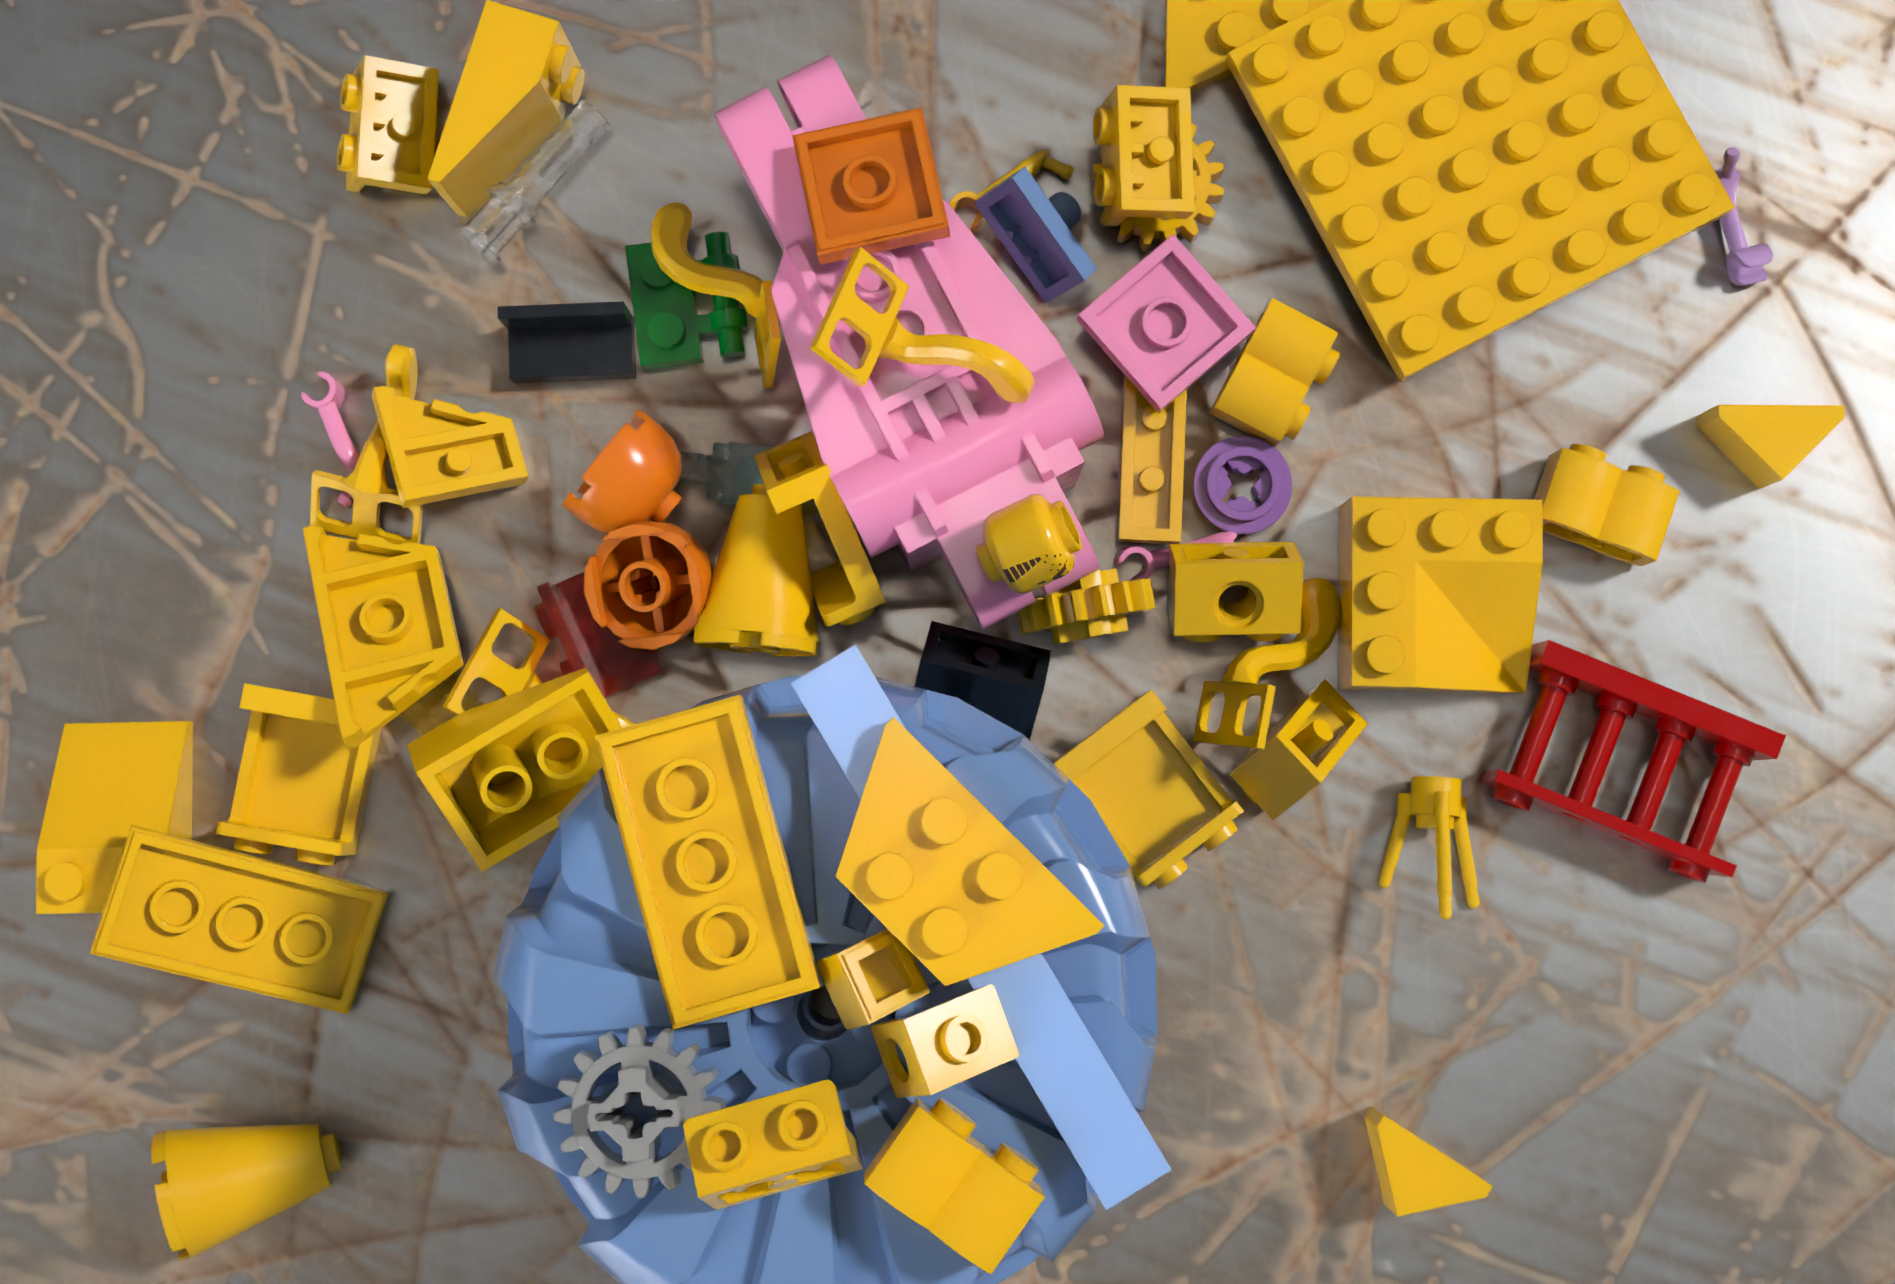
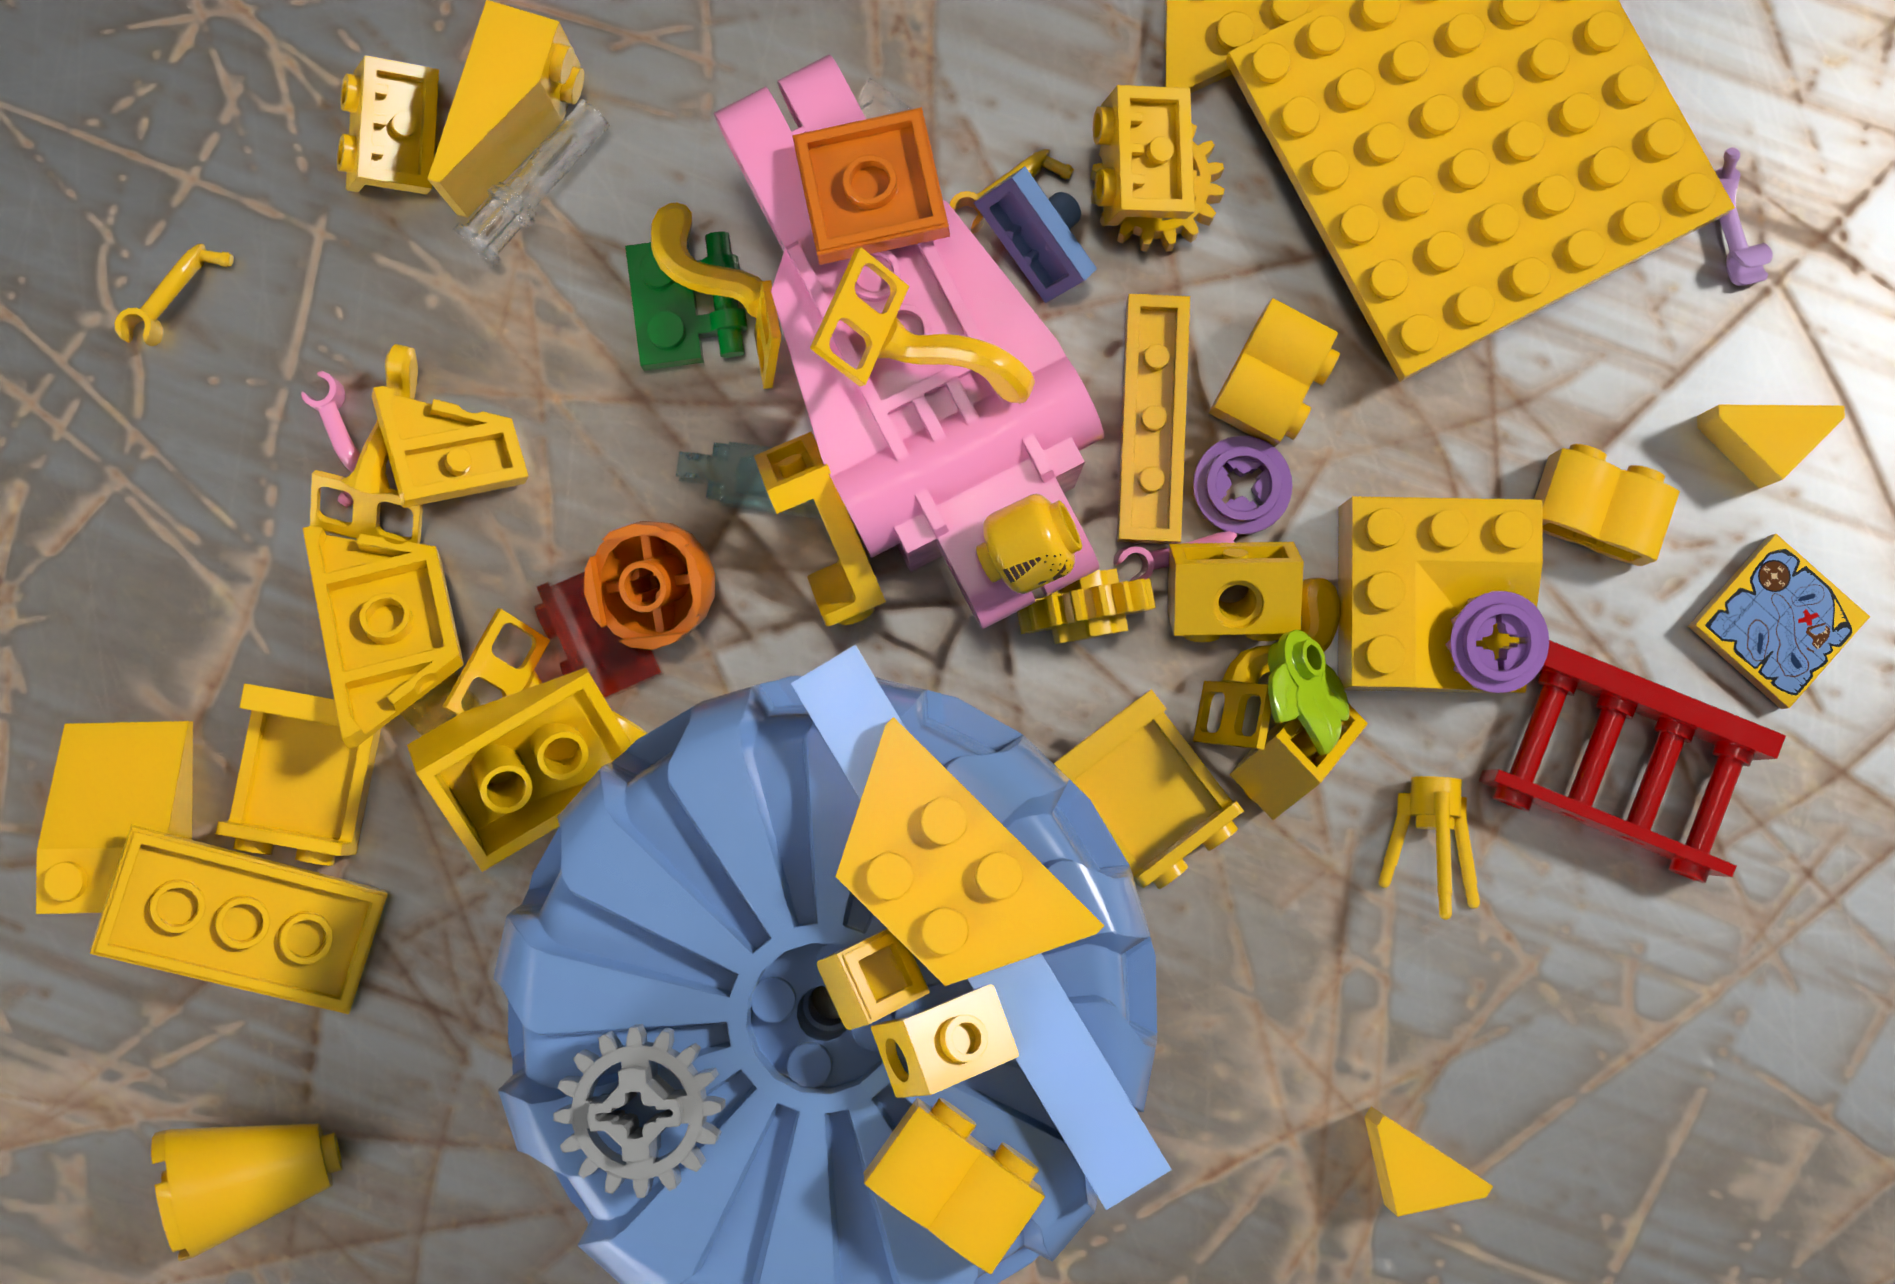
(165, 294): none -> yellow piece
(570, 342): black panel -> none
(630, 478): orange cylinder -> none
(707, 862): yellow tile -> none
(761, 584): yellow cone -> none
(770, 1145): yellow bracket -> none
(985, 672): black panel -> none
(1165, 323): bright pink plate -> none
(1306, 689): none -> lime plate
(1516, 662): none -> medium lavender gear
(1779, 621): none -> tile

